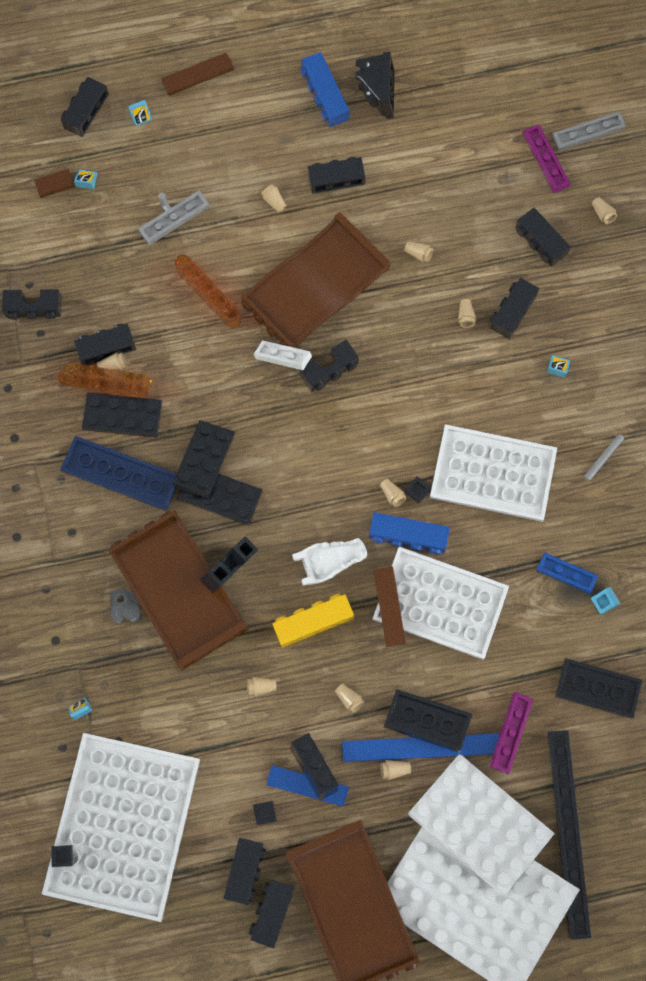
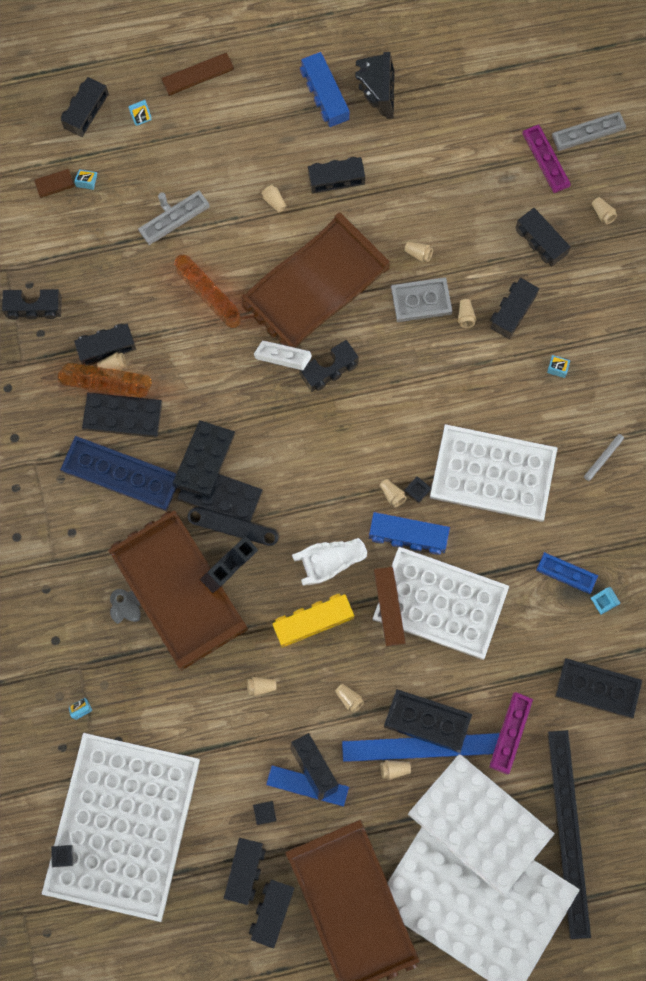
(233, 526): none -> black piece
(421, 299): none -> light grey plate

